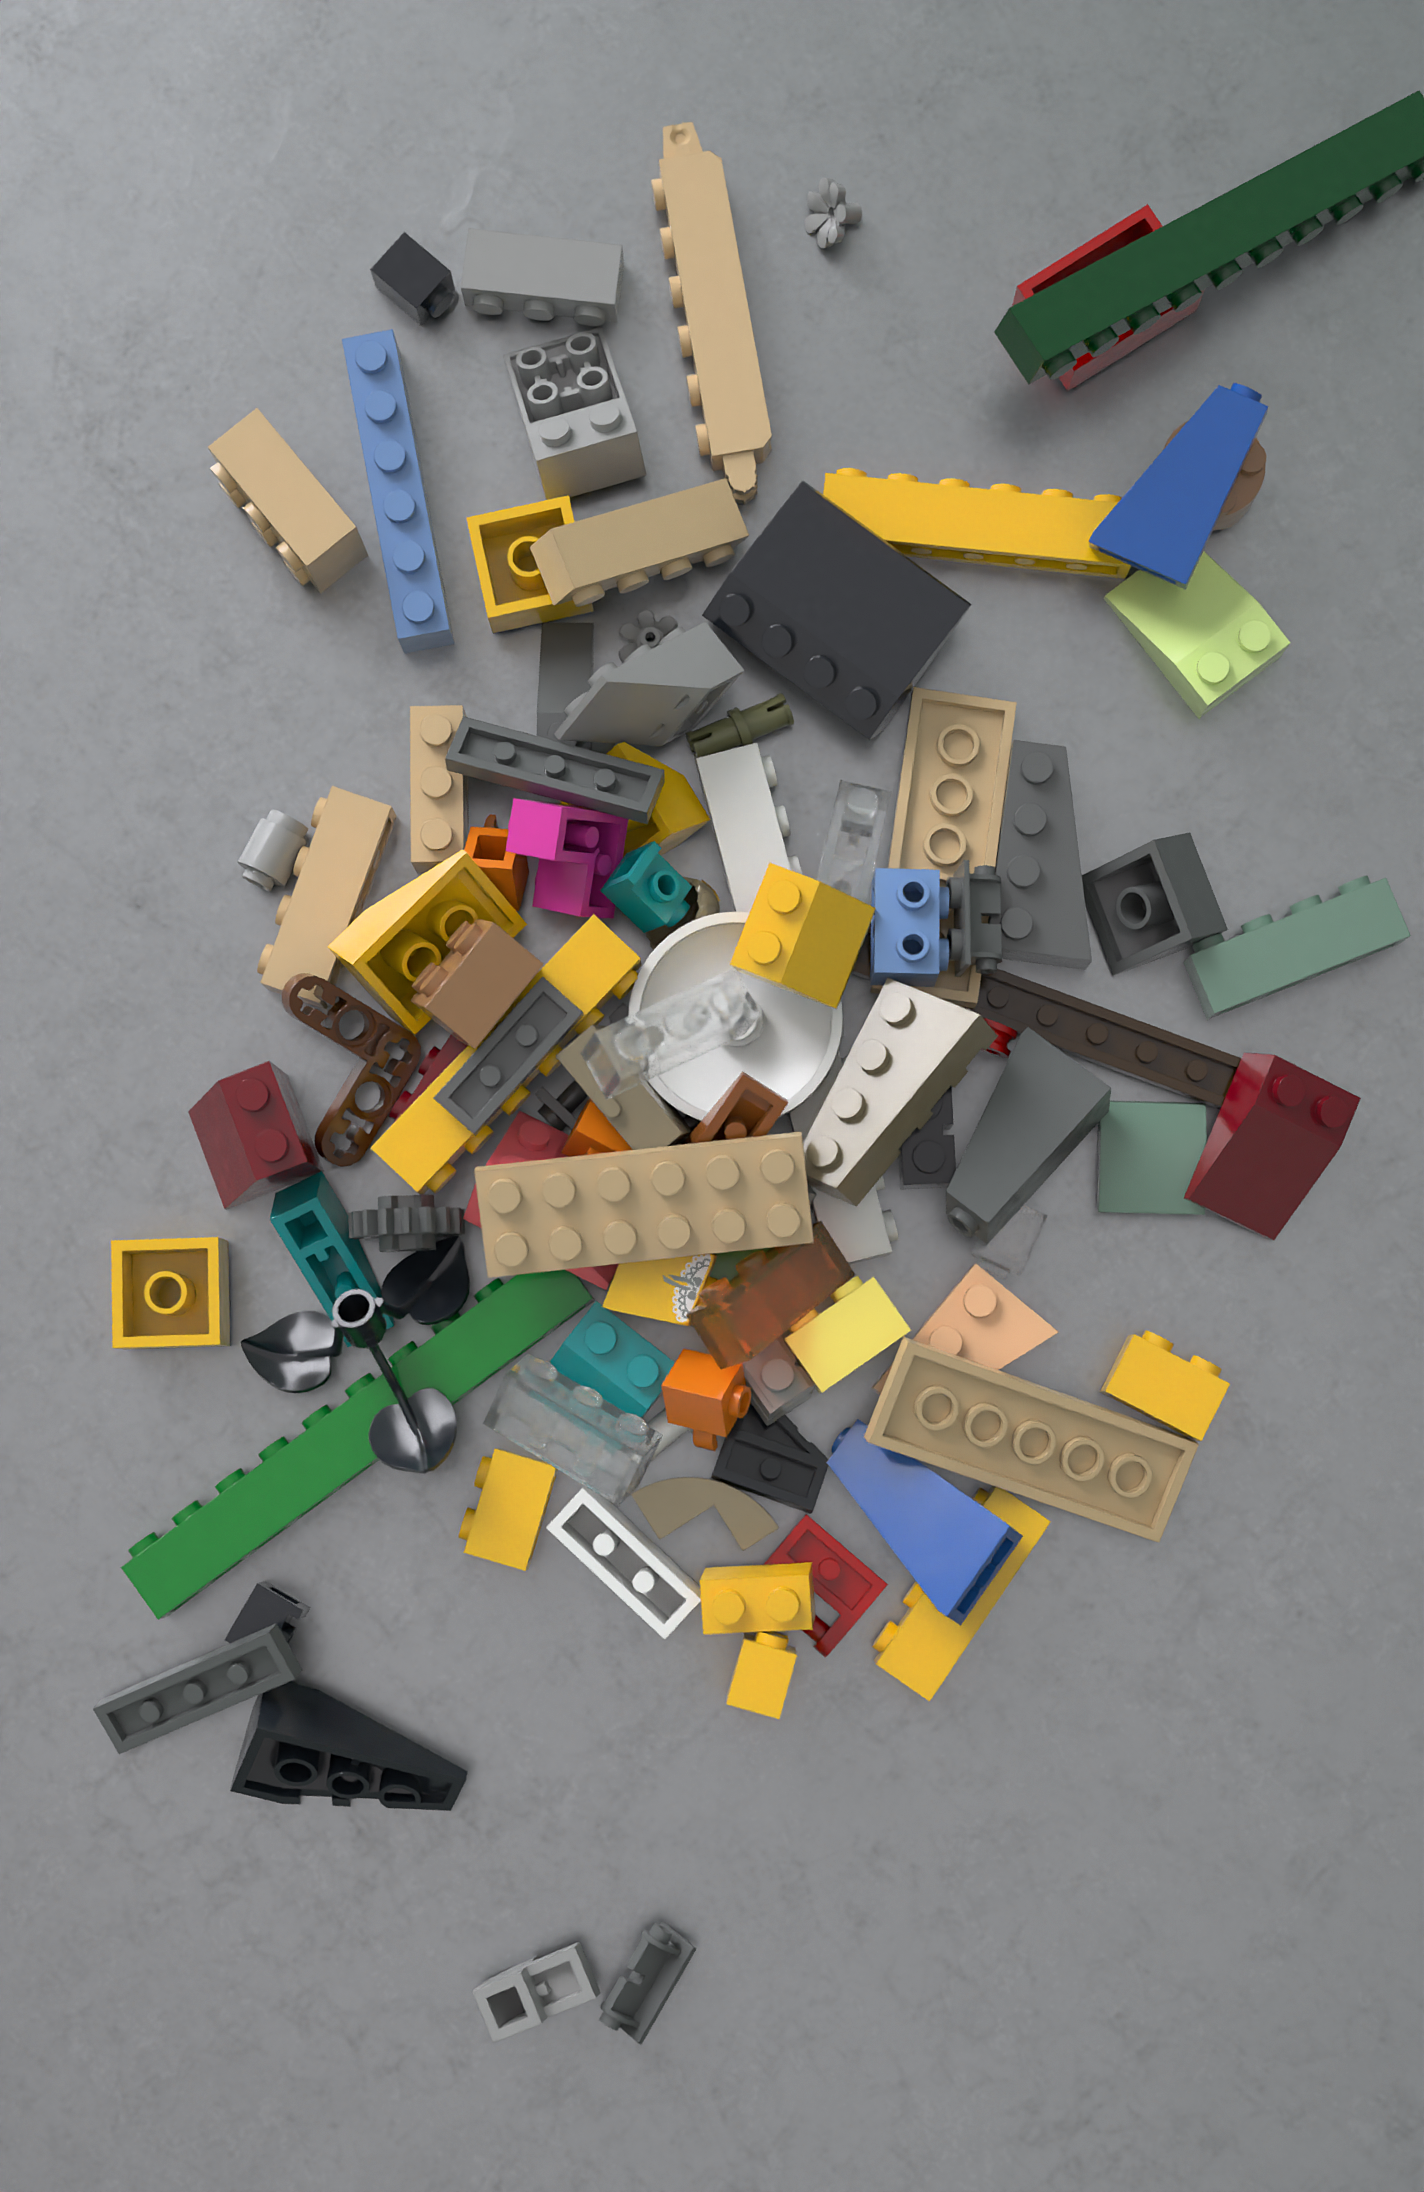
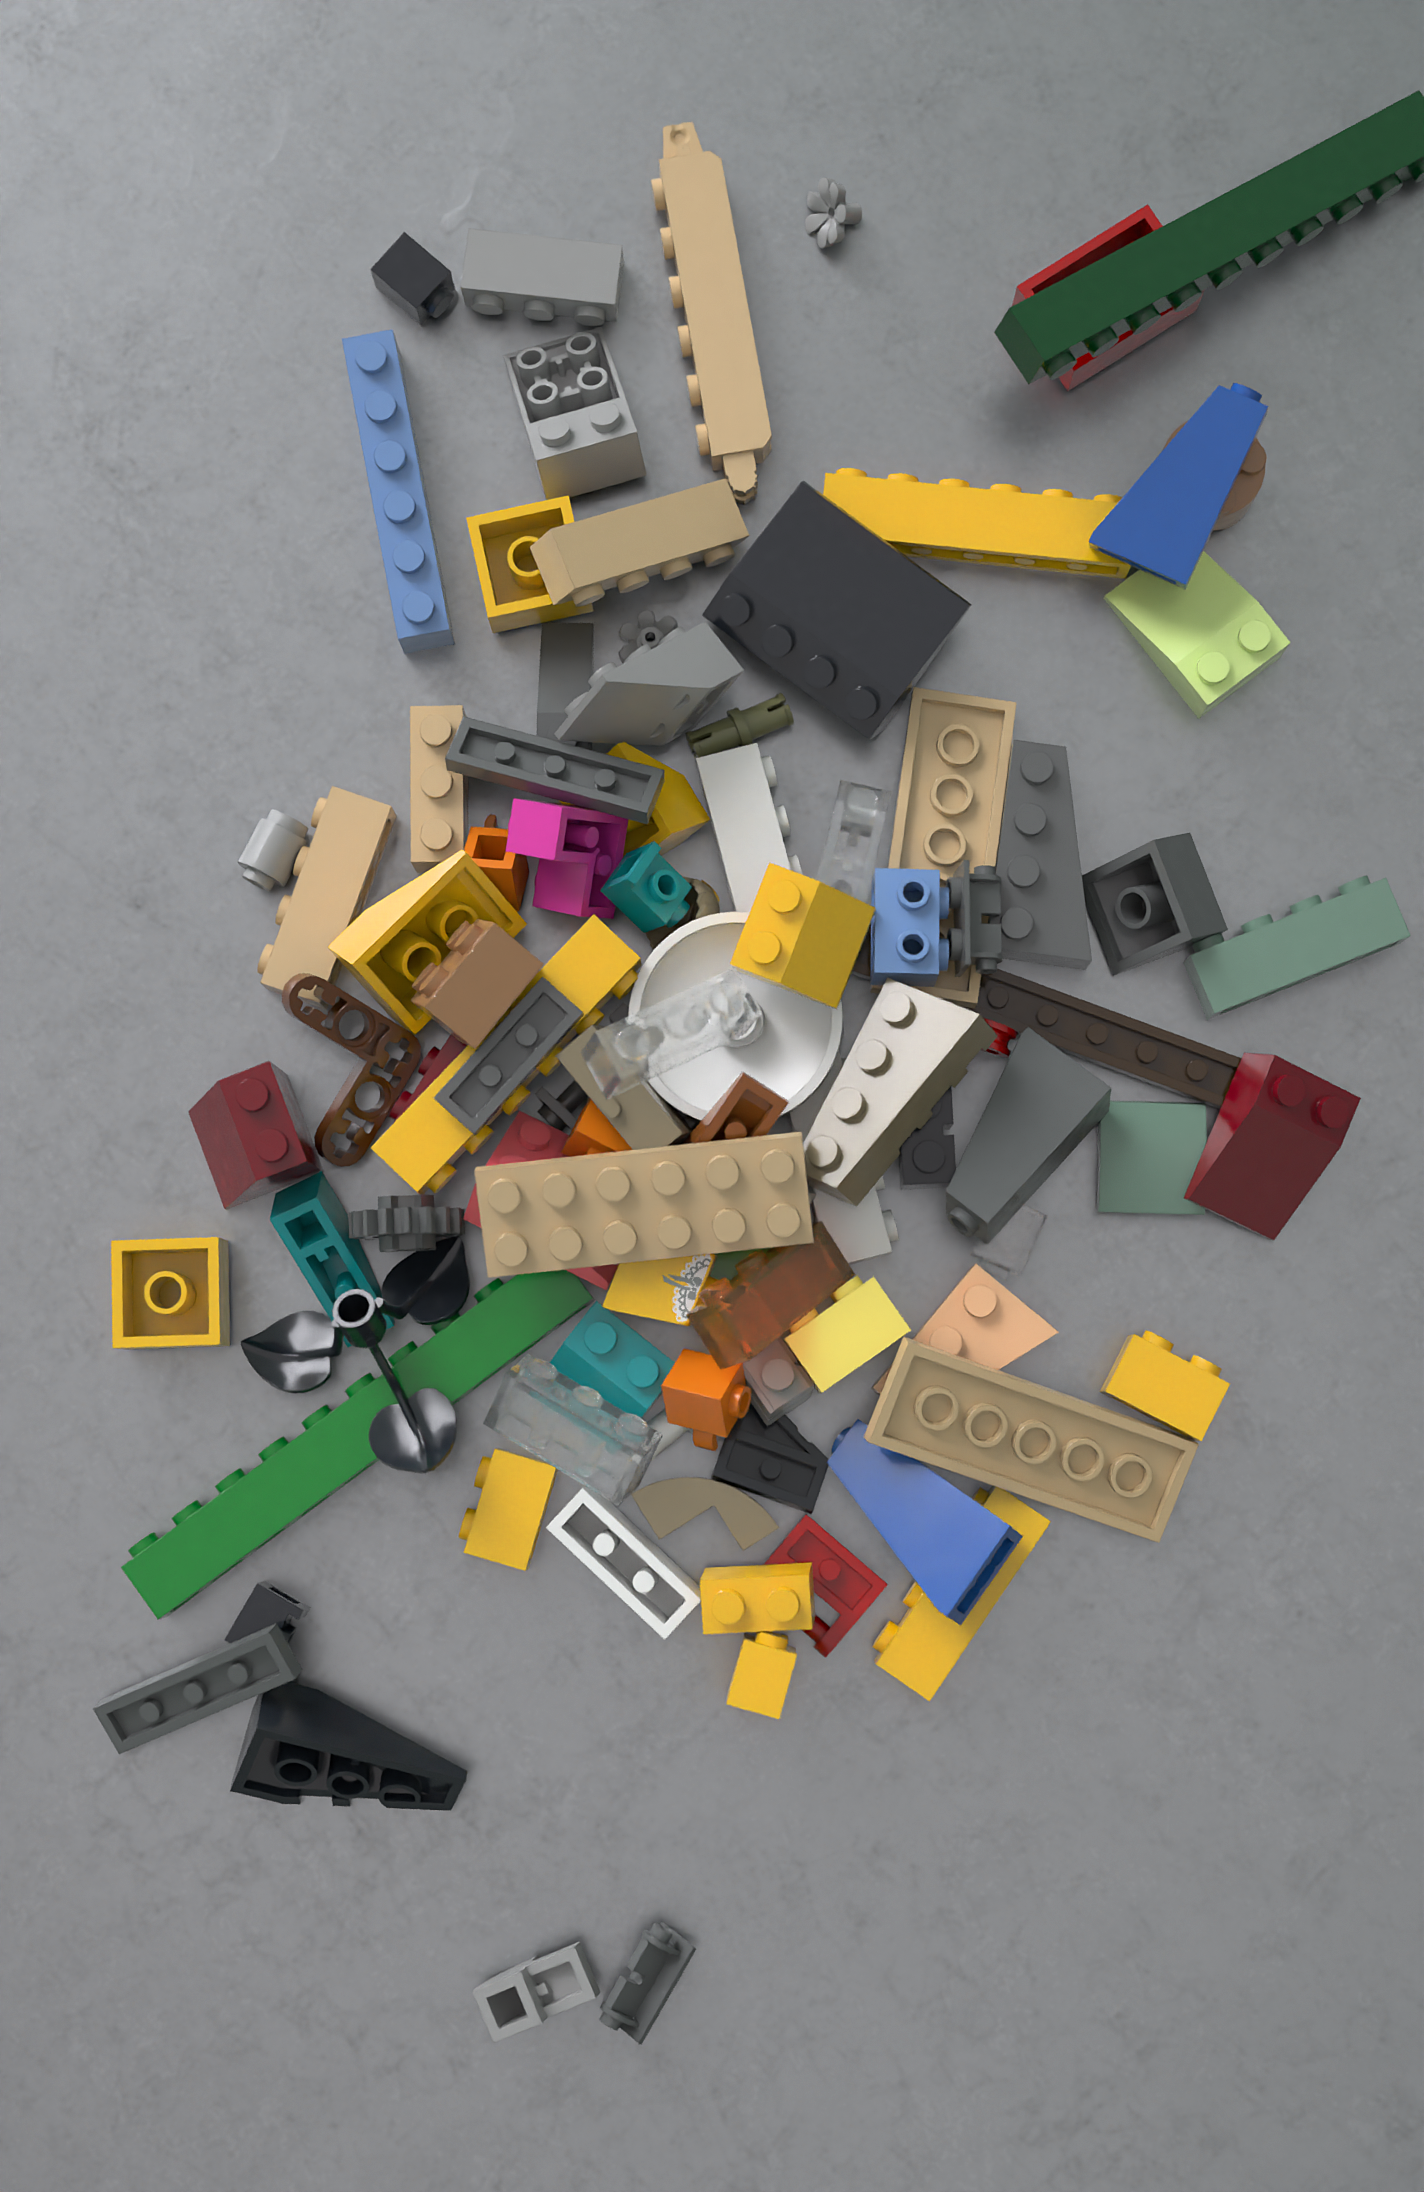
(286, 502): tan brick -> none

